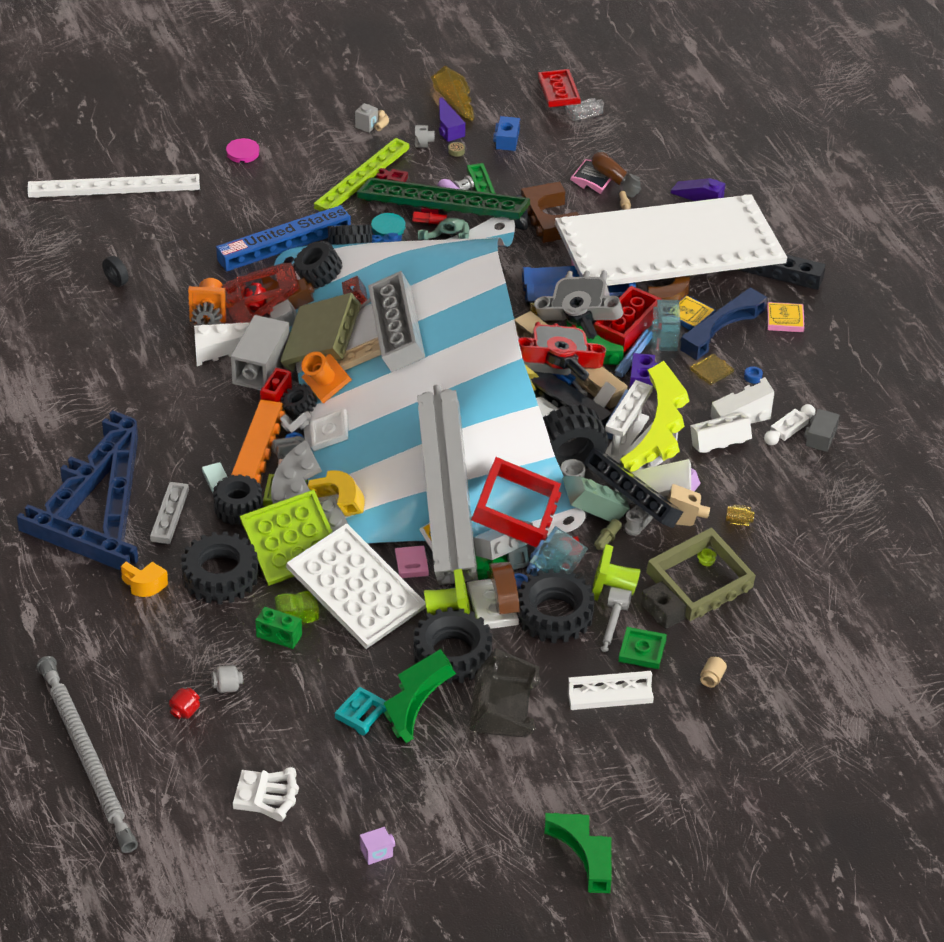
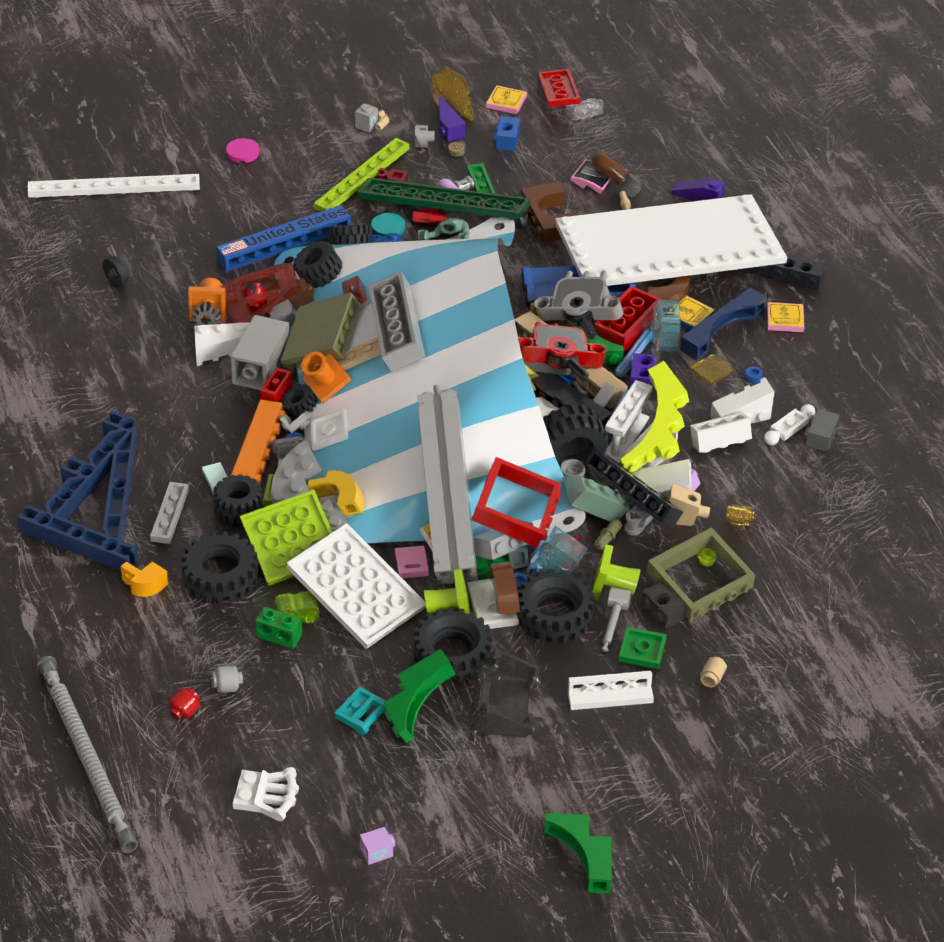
(506, 99): none -> tile

